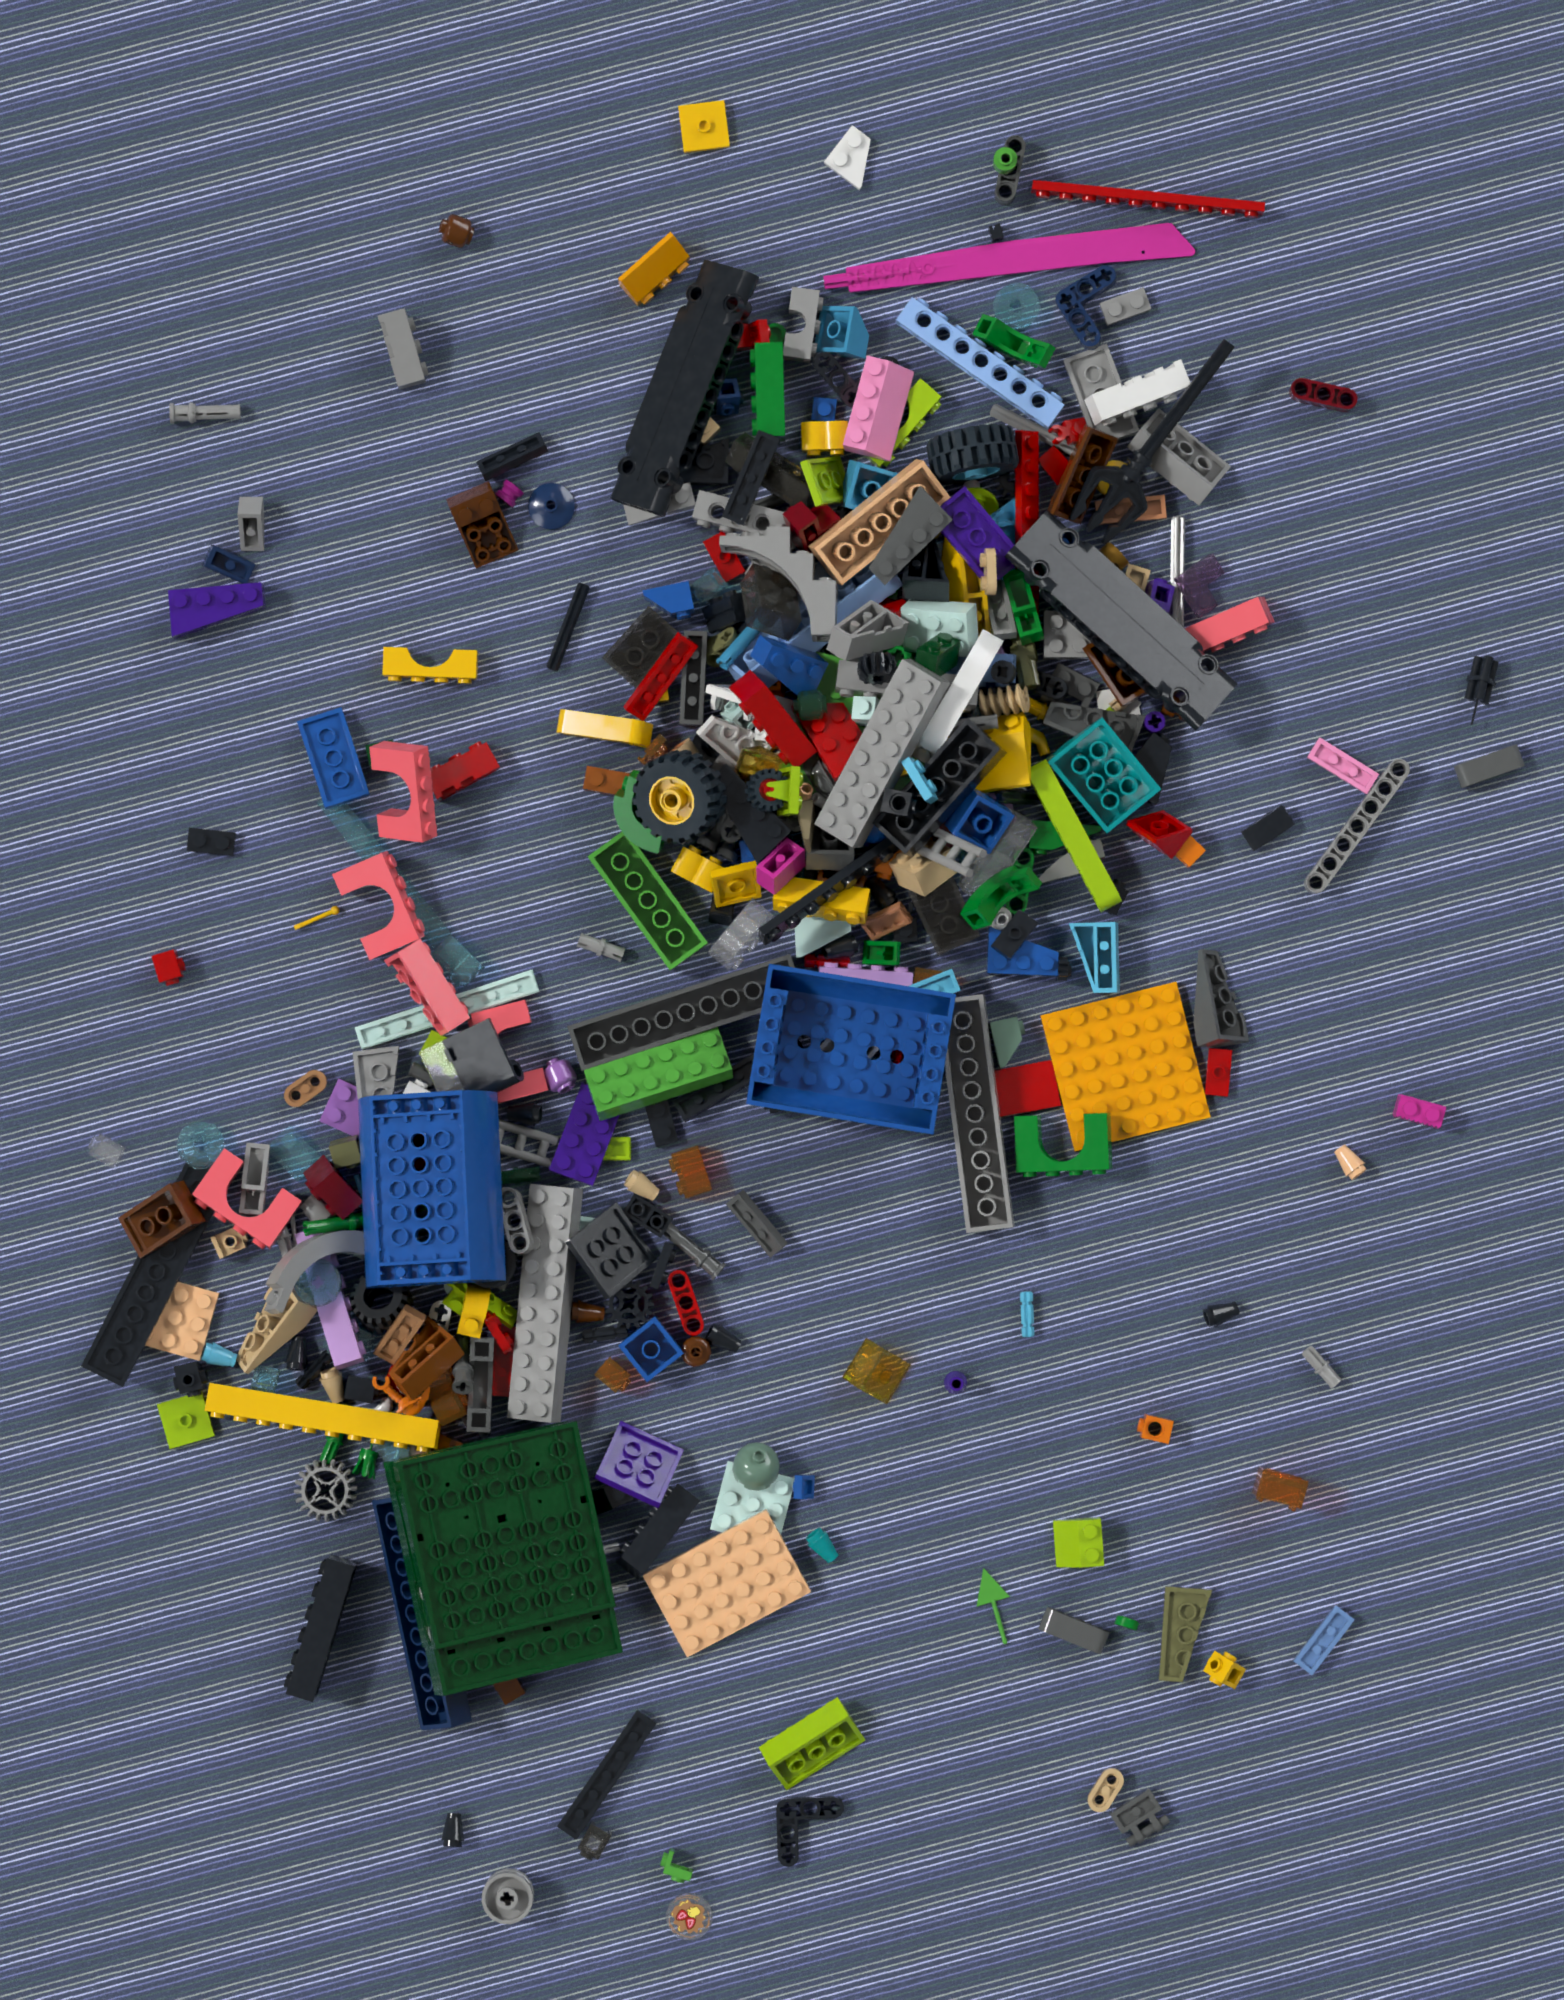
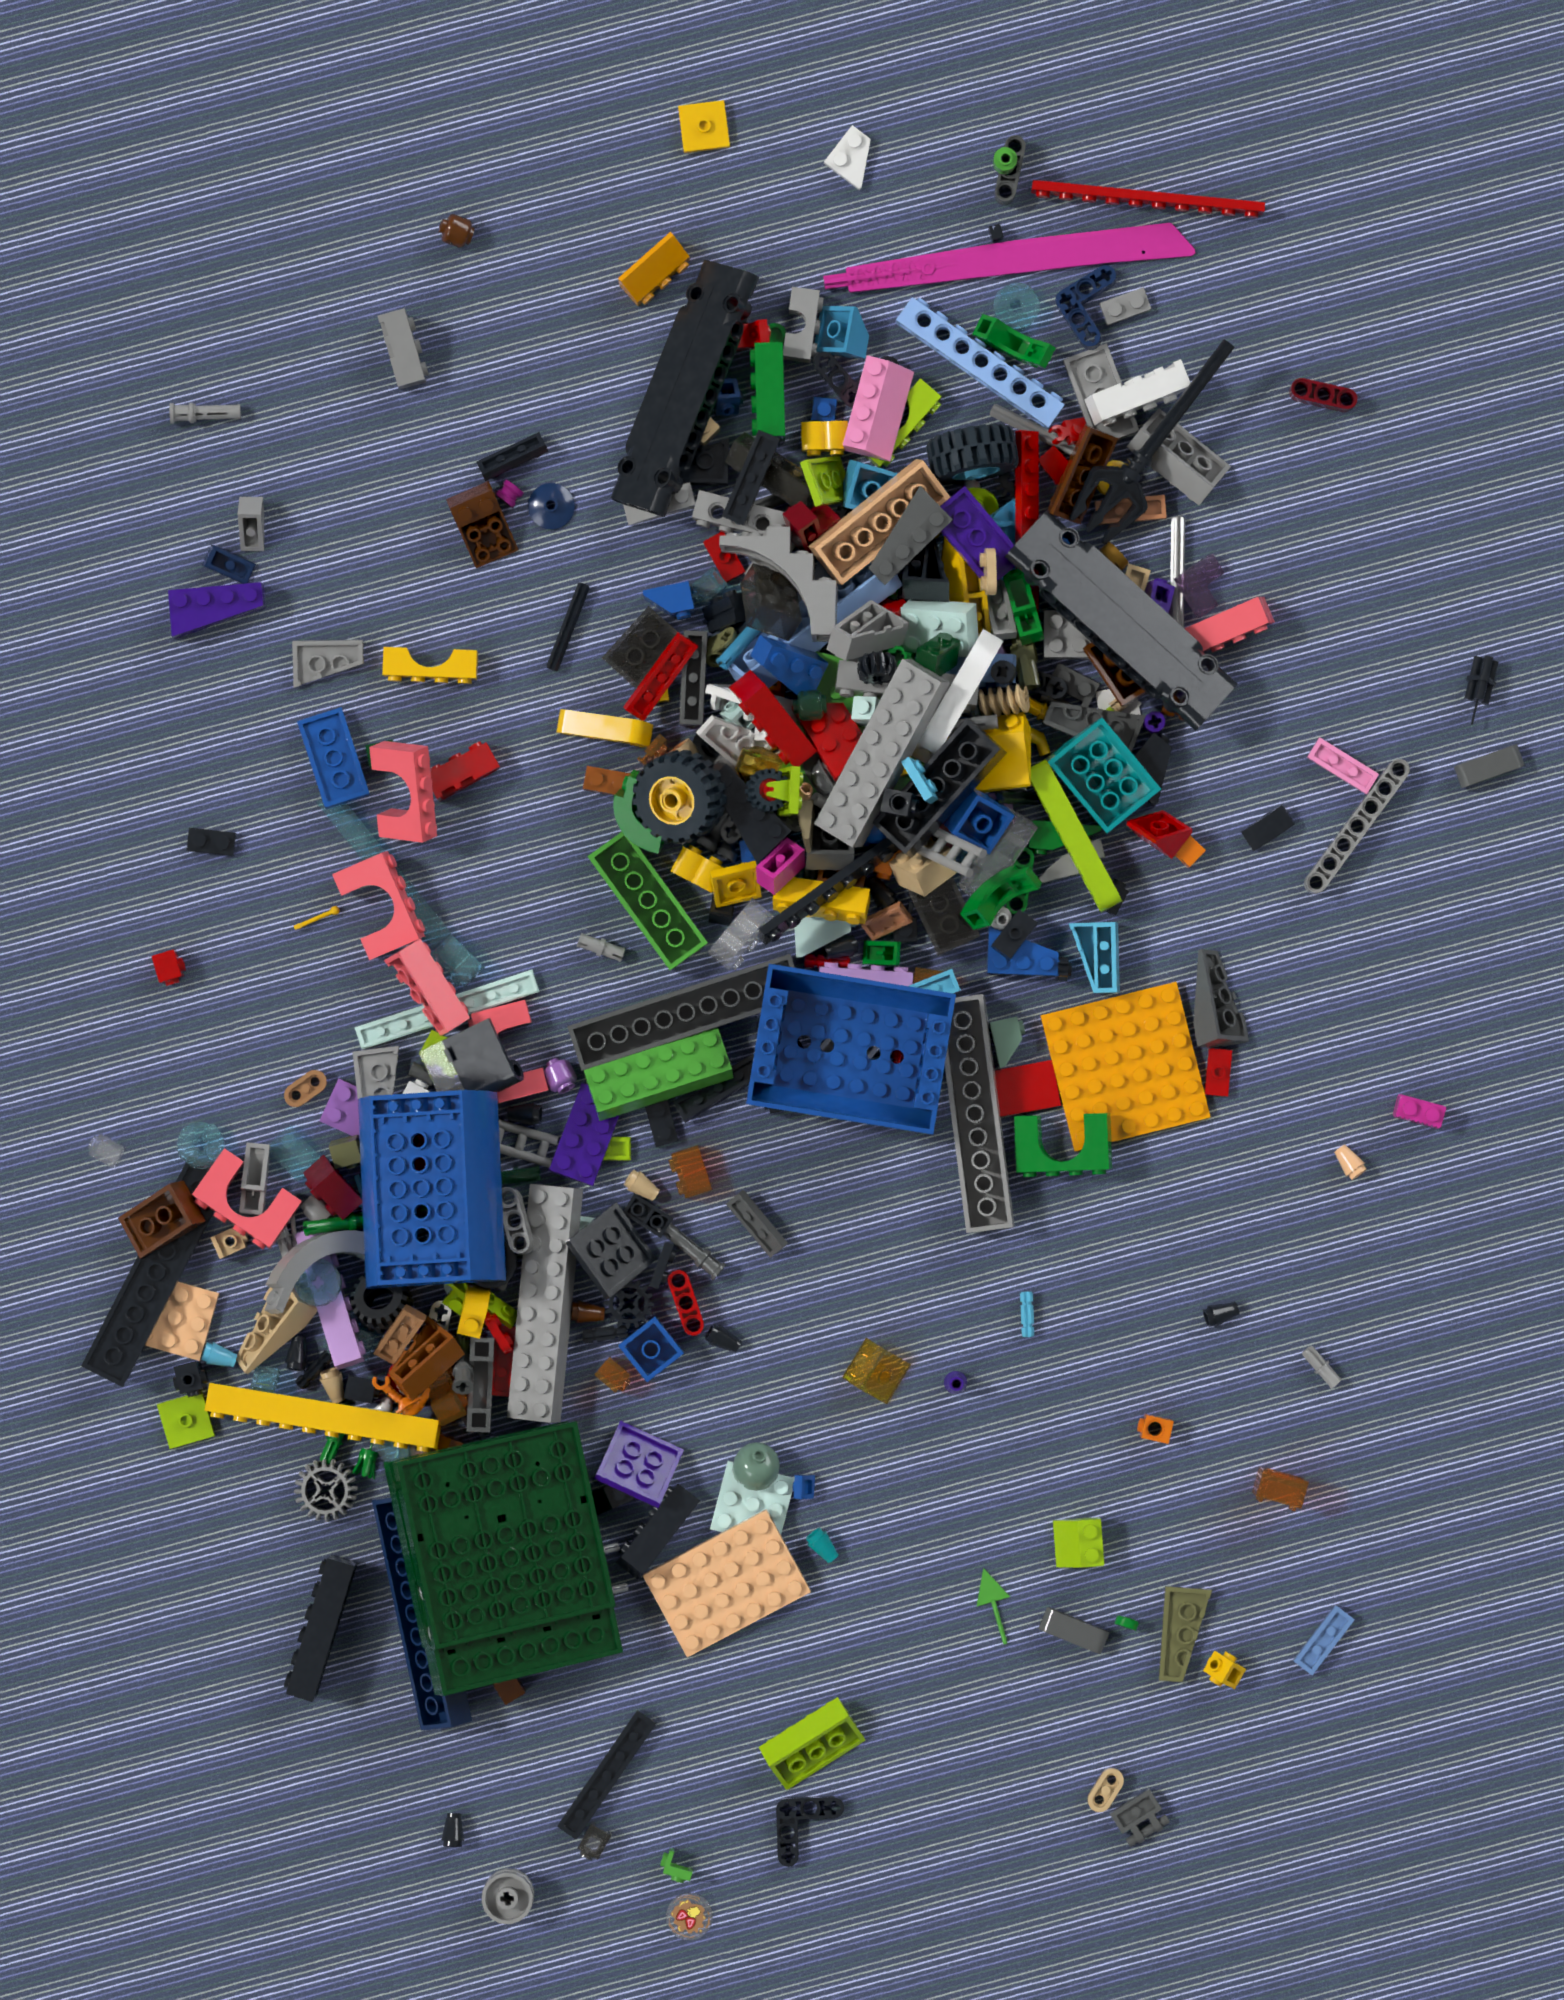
(324, 657): none -> light grey wing
(696, 1342): reddish brown head -> none

